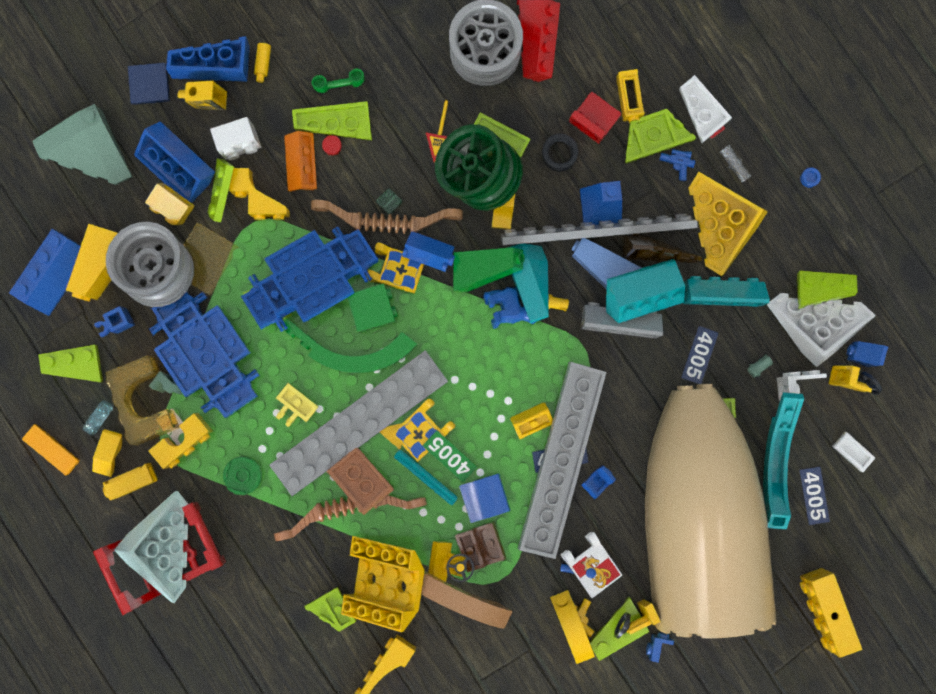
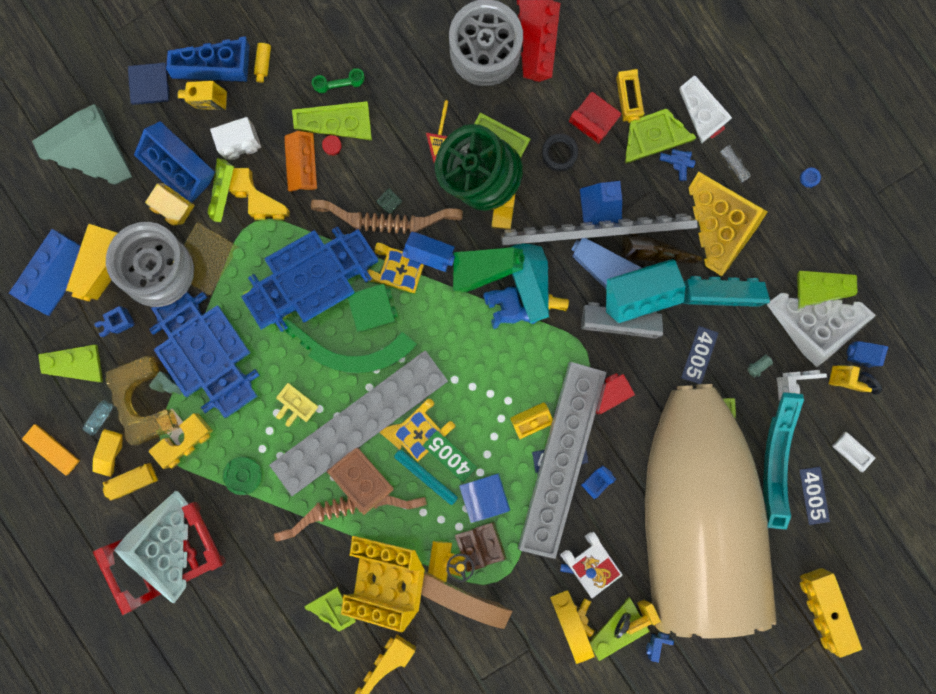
(613, 392): none -> red slope

